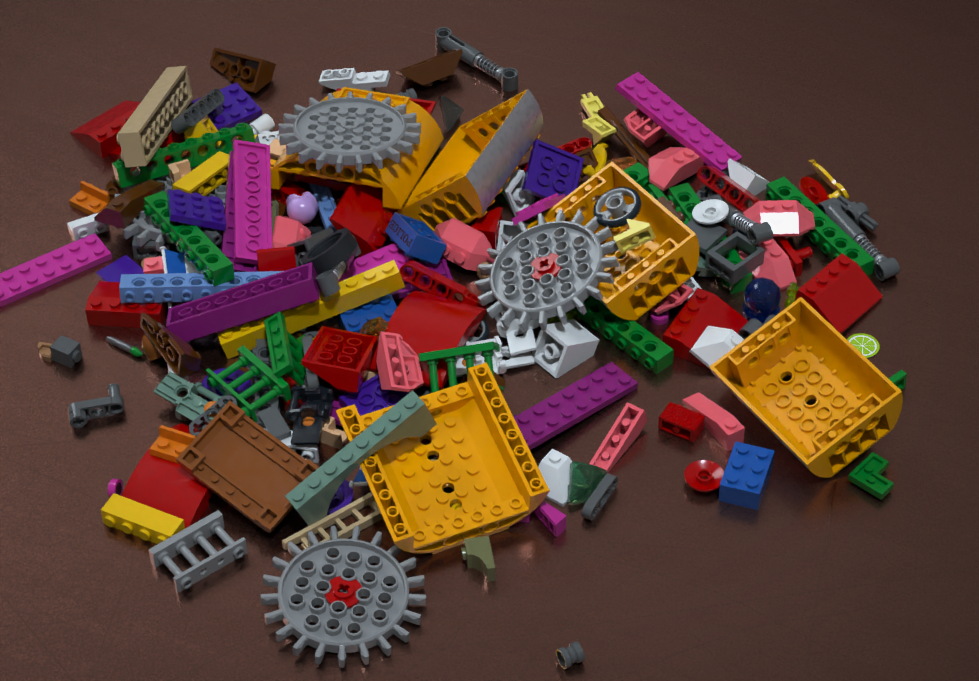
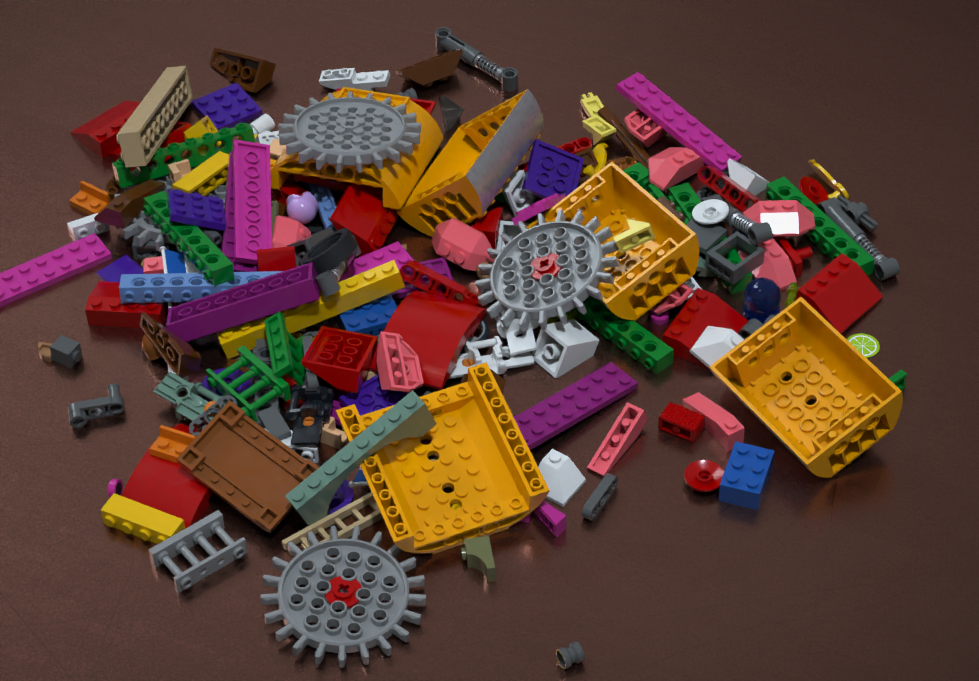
(124, 346): flat silver piece -> none
(197, 111): dark grey beam -> none
(374, 326): clear orange beam -> none
(415, 238): blue brick -> none
(450, 357): green fence -> none
(583, 481): clear green brick -> none
(617, 207): light grey wheel -> none
(868, 476): green plate -> none

